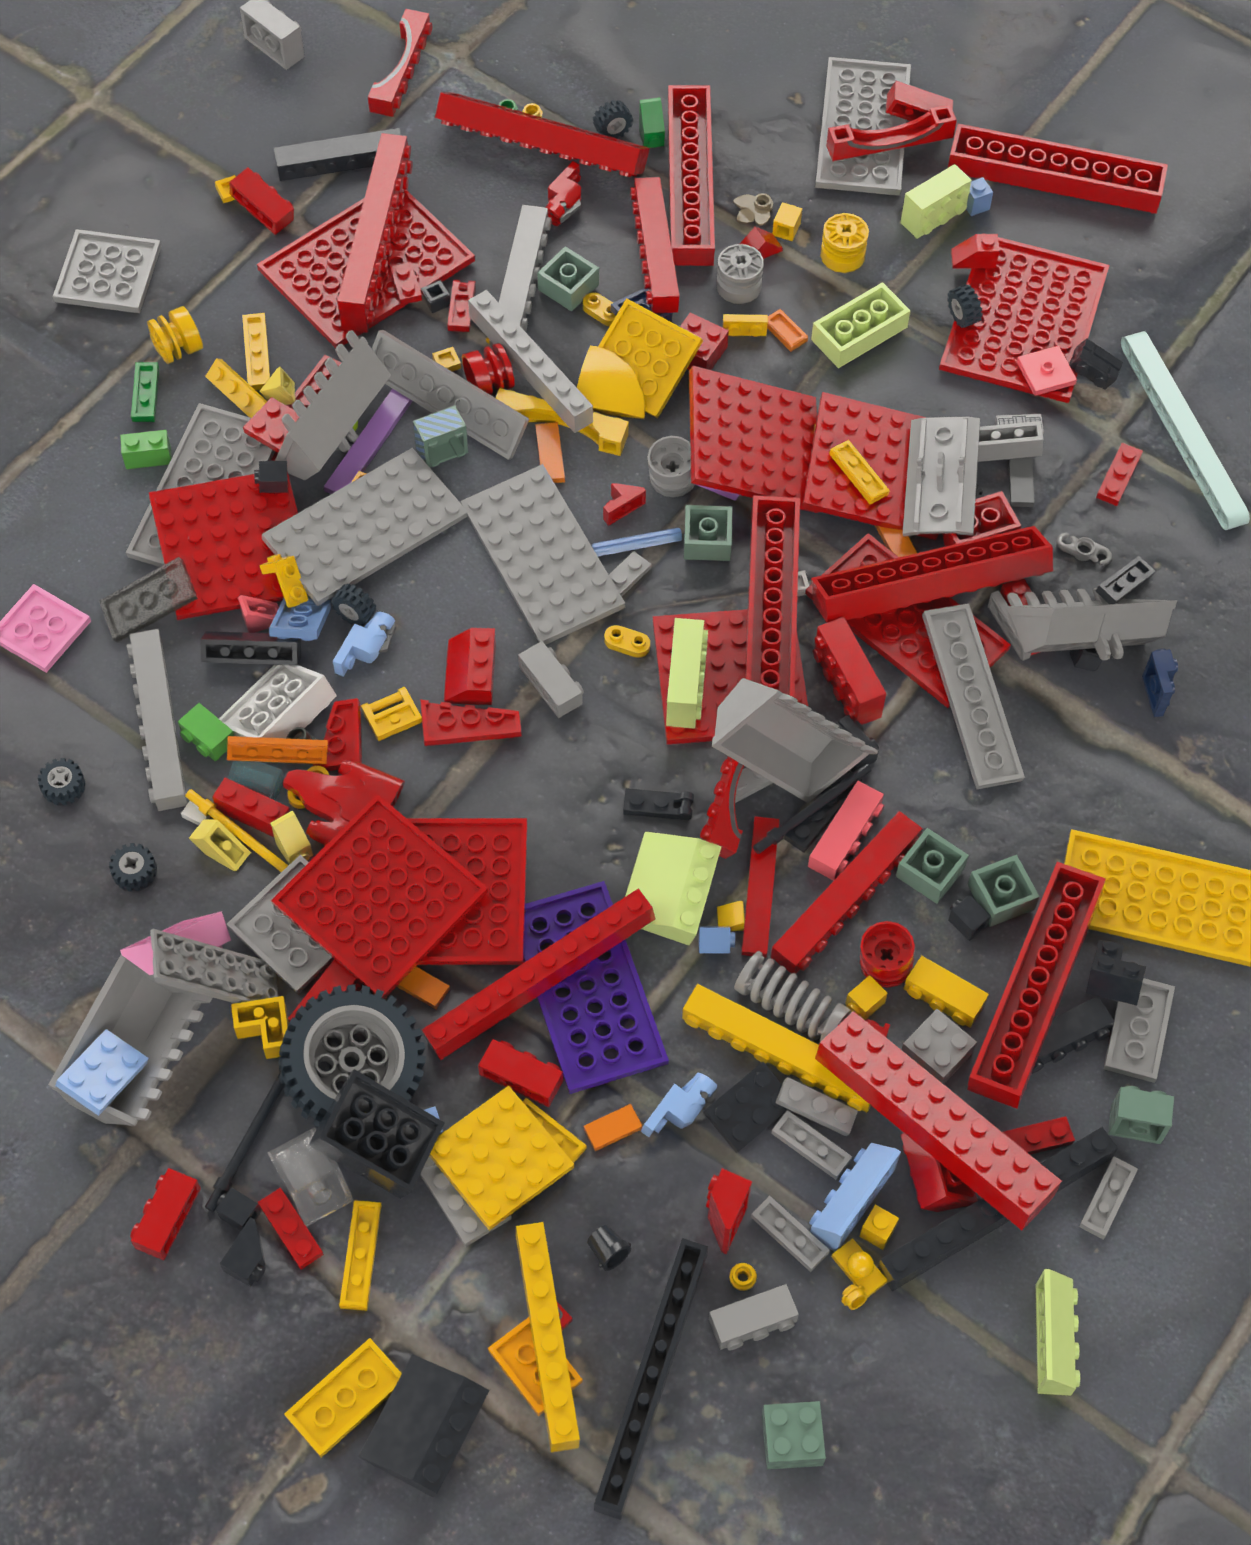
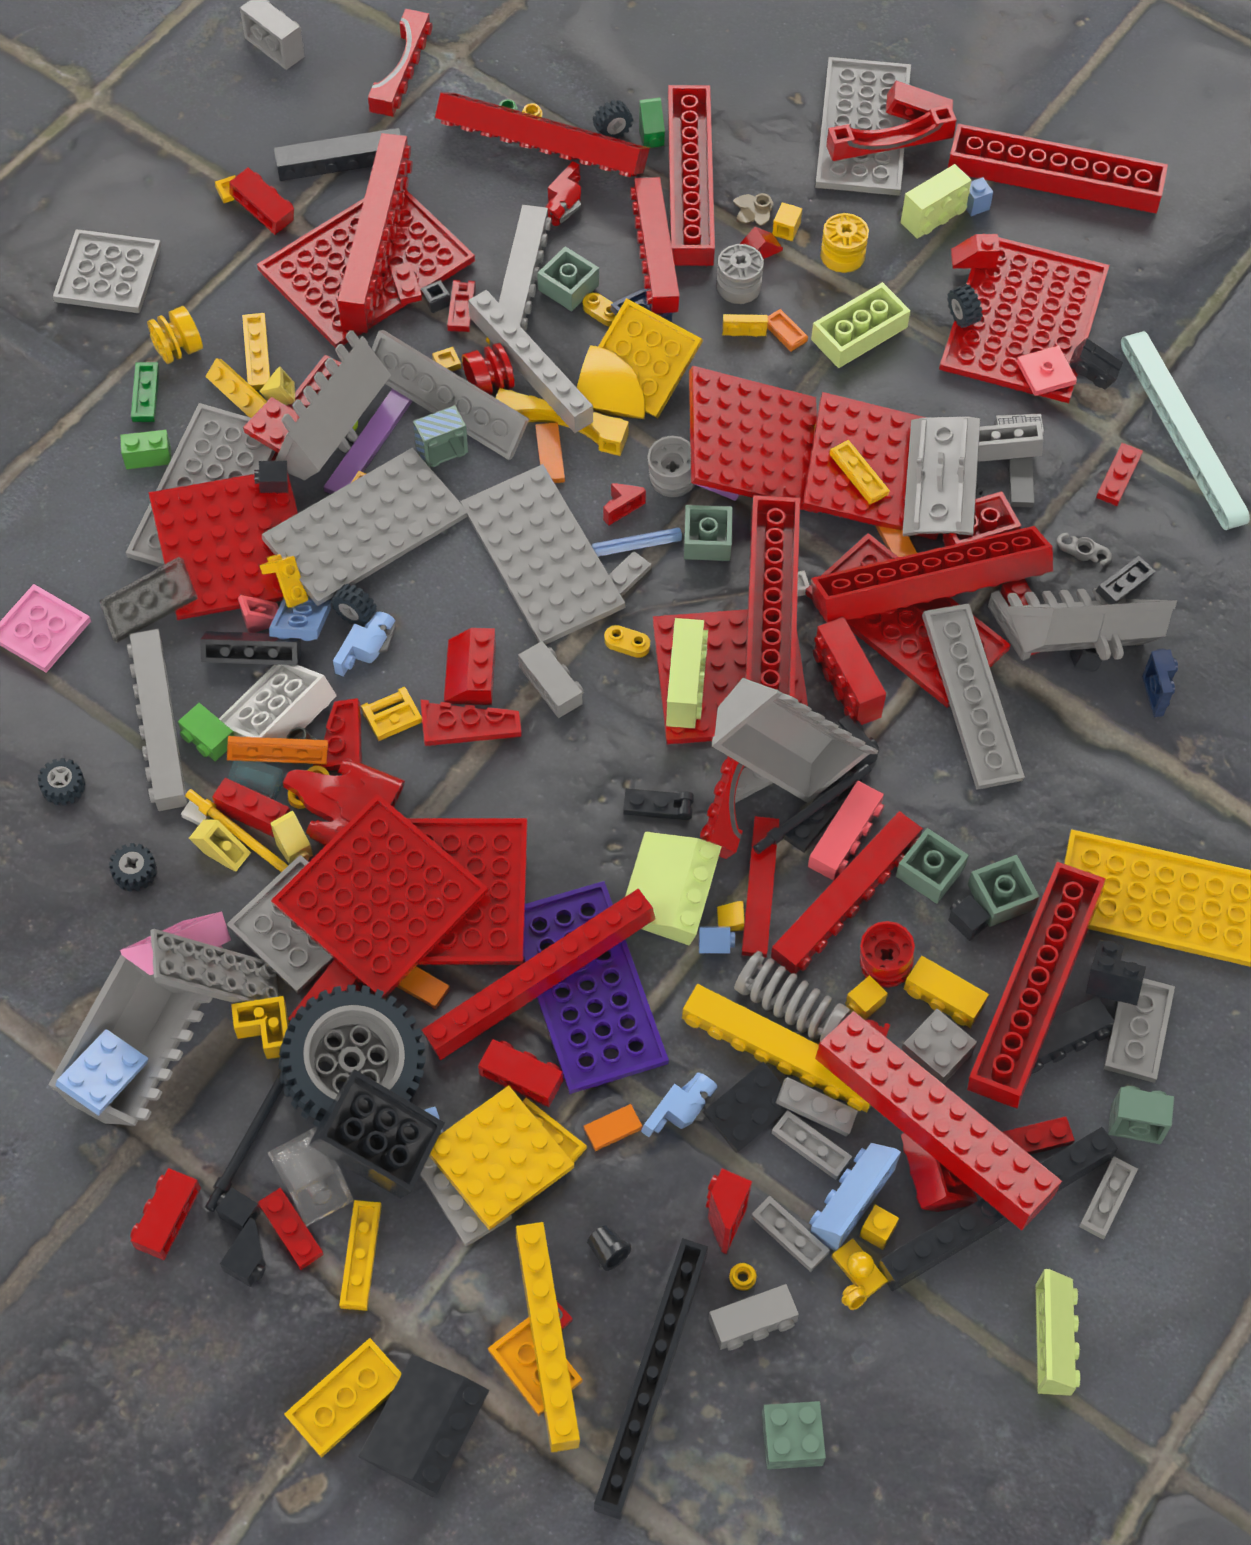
(714, 341): brick -> none

